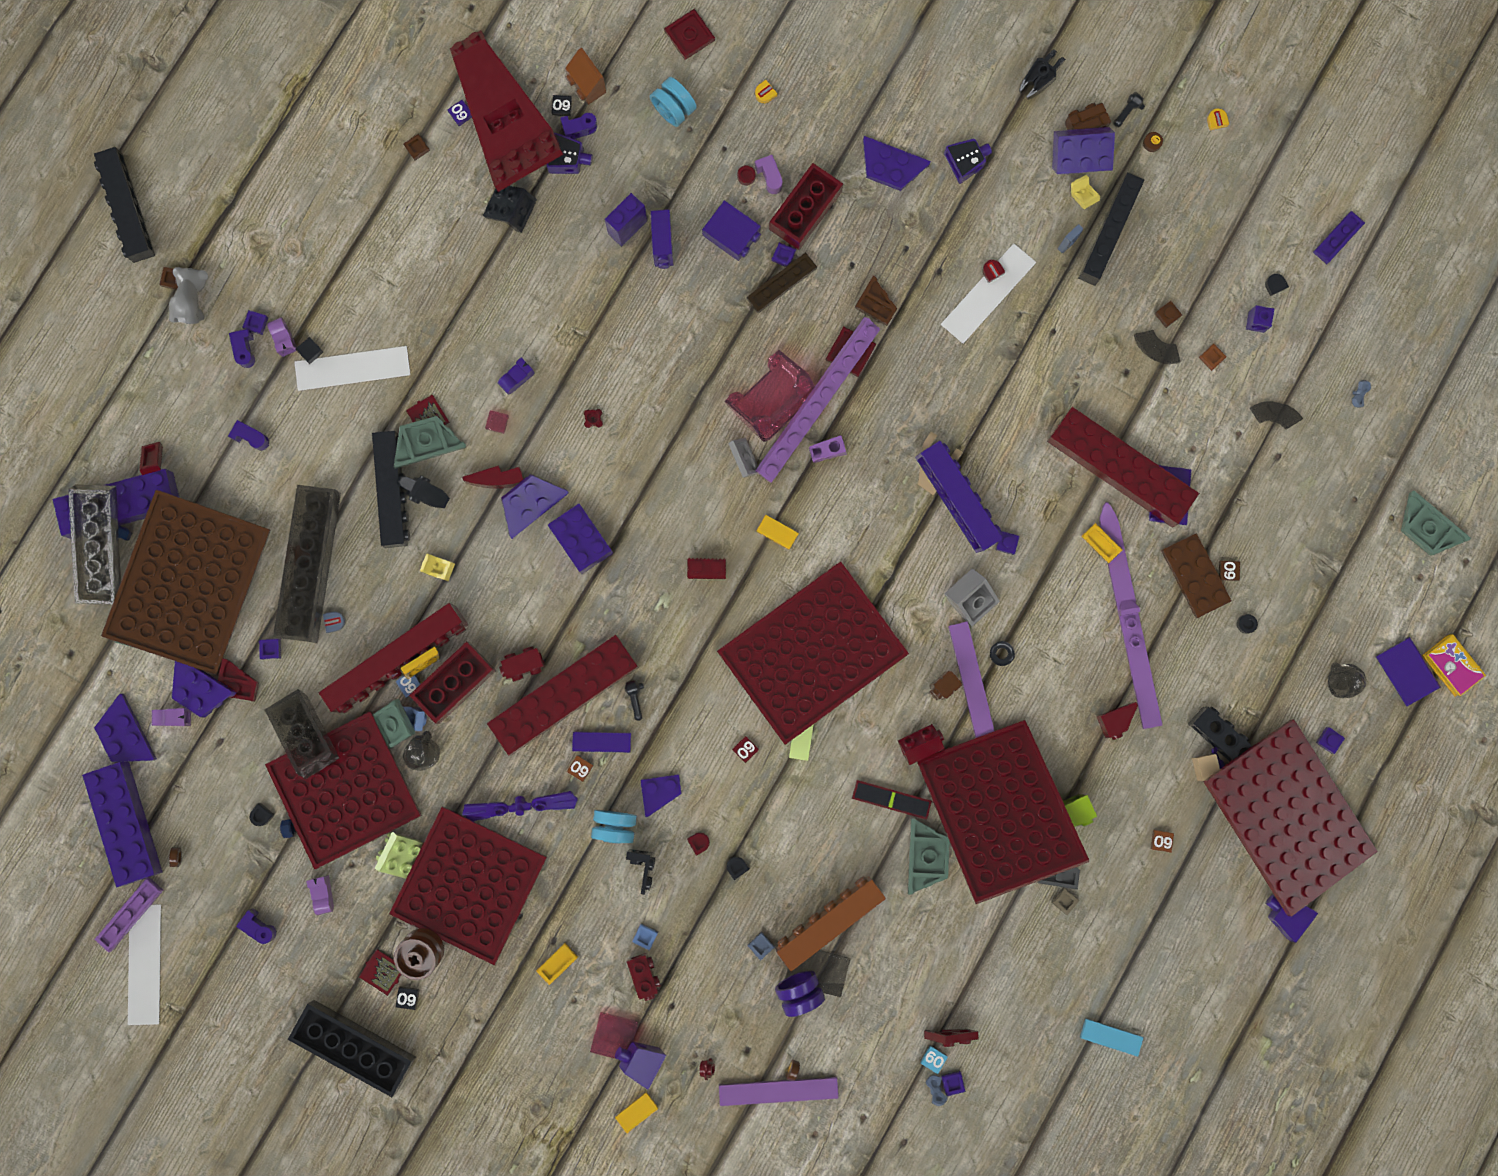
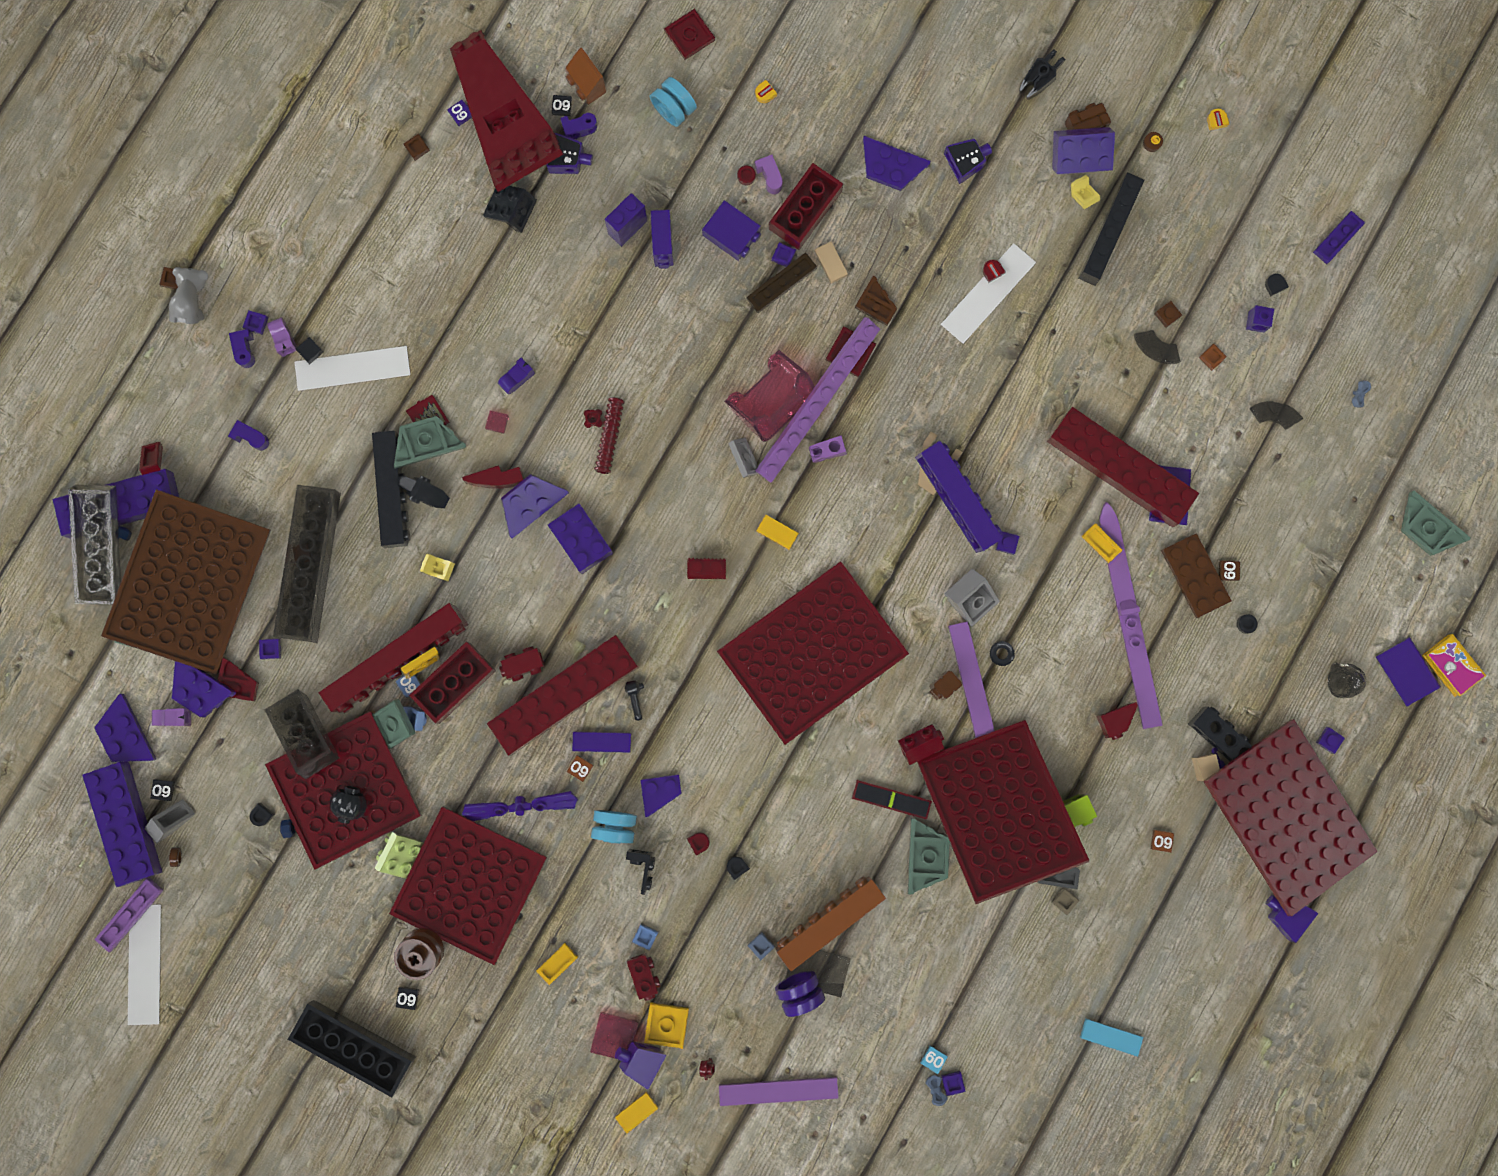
(124, 205): black brick -> none
(162, 790): none -> black tile
(169, 821): none -> light grey slope
(256, 928): dark purple leg -> none
(321, 895): medium lavender leg -> none
(333, 621): sand blue tile -> none
(348, 804): none -> black plant
(381, 972): piece -> none
(421, 752): clear smoke piece -> none
(609, 435): none -> dark red piece
(666, 1025): none -> yellow tile
(745, 749): dark red tile -> none
(793, 1070): reddish brown tile -> none
(801, 745): yellowish green tile -> none
(831, 262): none -> tan tile
(951, 1036): dark red wing -> none
(1070, 239): sand blue tile -> none
(1134, 101): black piece -> none

